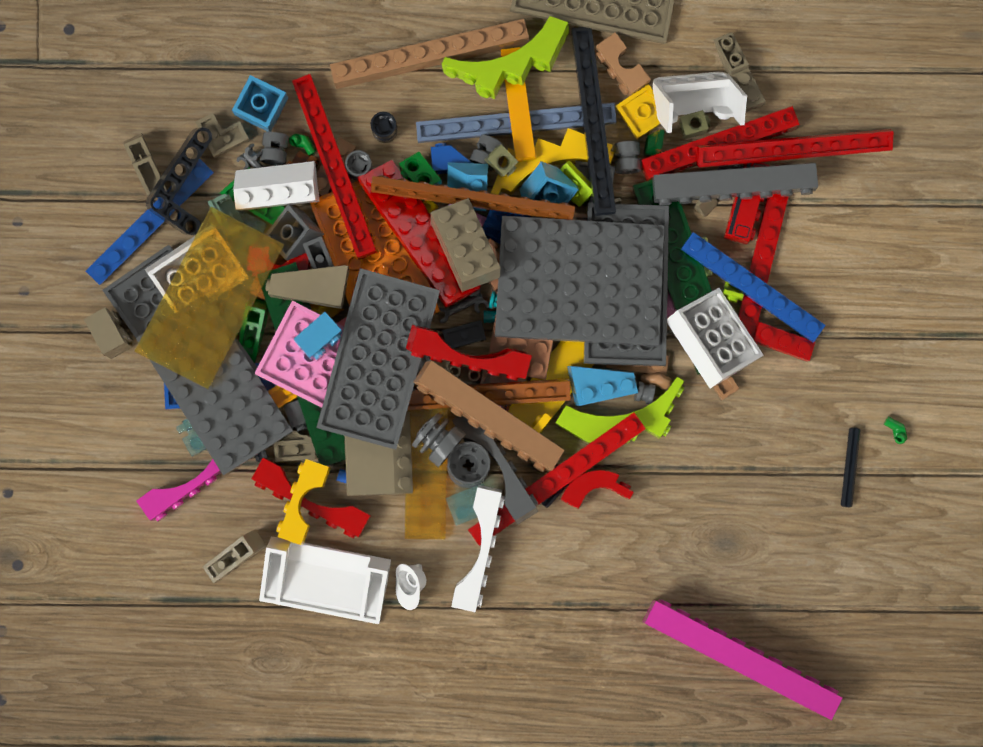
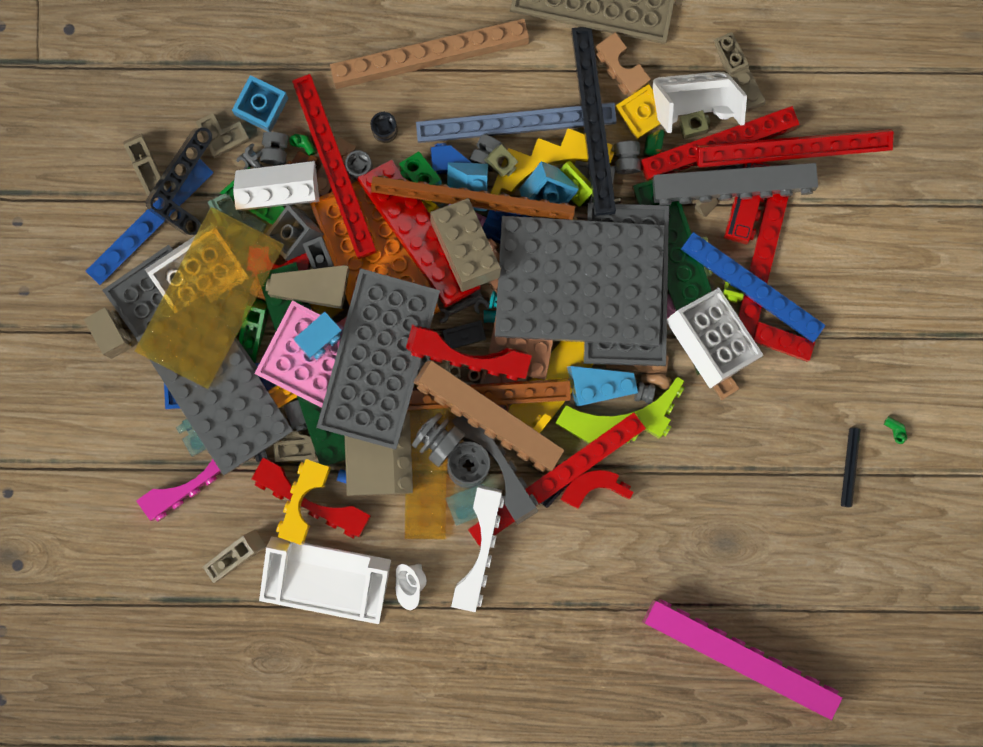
(490, 74): lime arch -> none
(519, 117): light orange tile -> none

